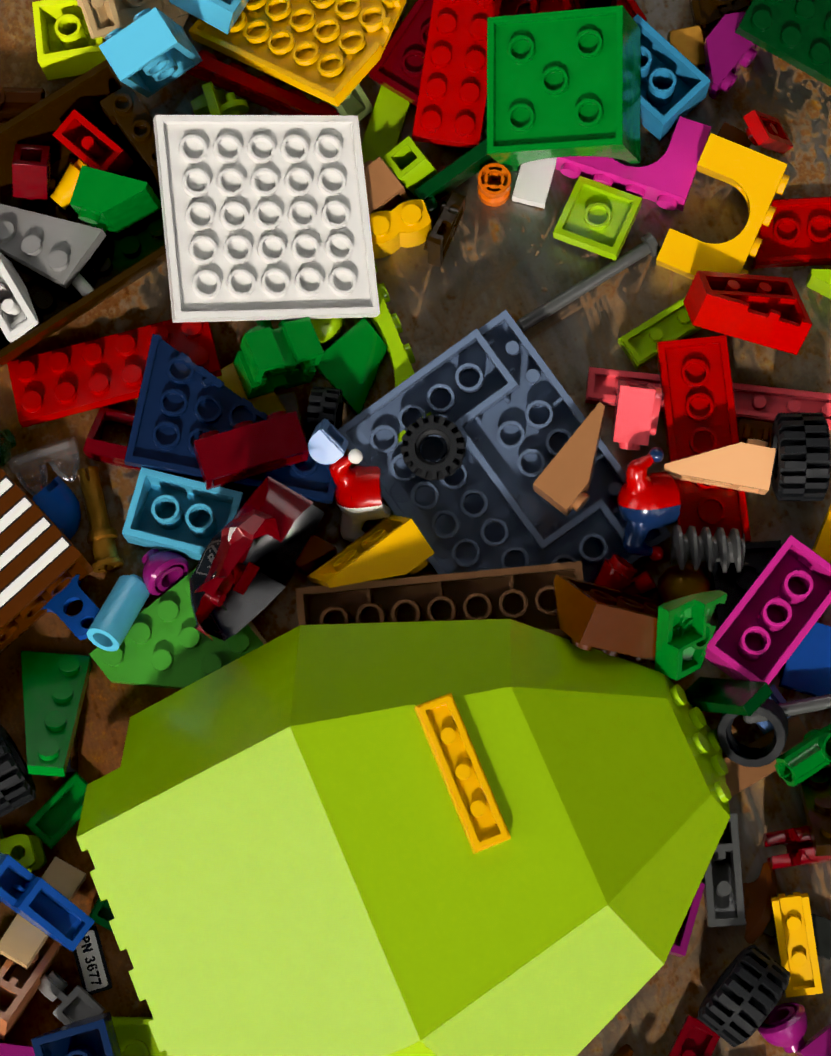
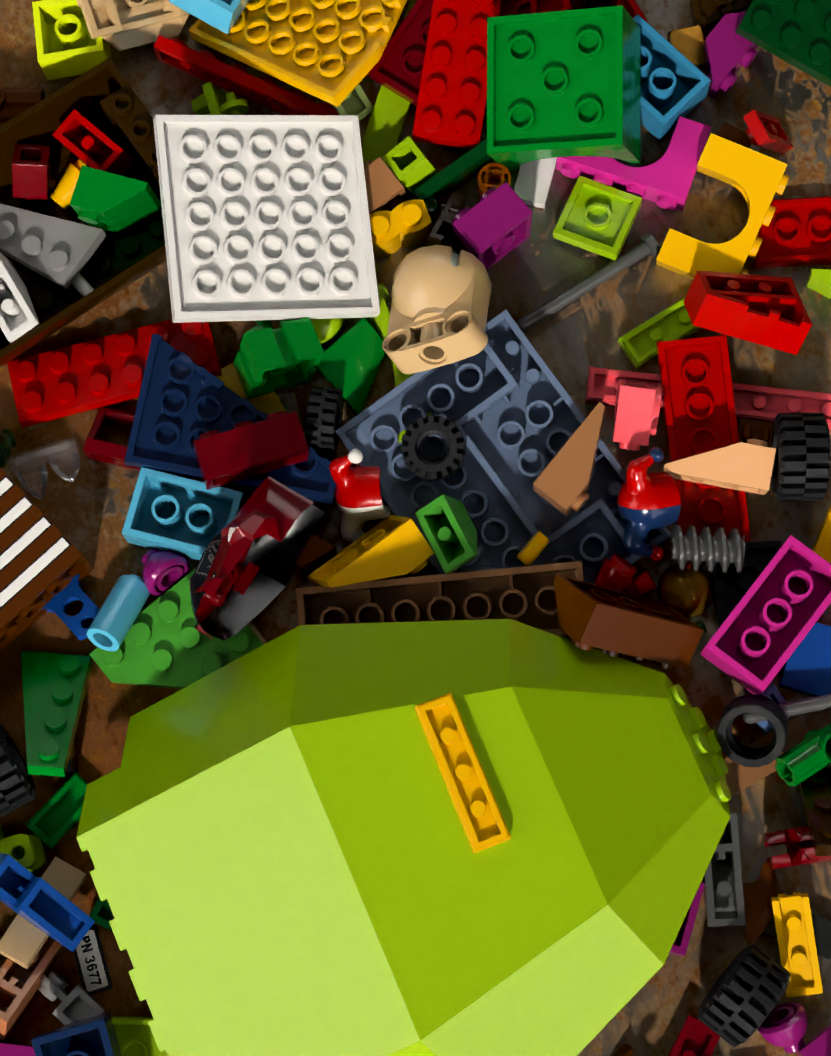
(60, 506): blue brick -> none
(101, 535): pearl gold pin -> none
(149, 52): medium azure brick -> none
(327, 443): brick -> none
(437, 309): none -> tan piece
(449, 532): none -> bright green slope
(492, 226): none -> magenta brick
(533, 548): none -> yellow tile
(685, 632): green slope -> none
(727, 695): dark green tile -> none

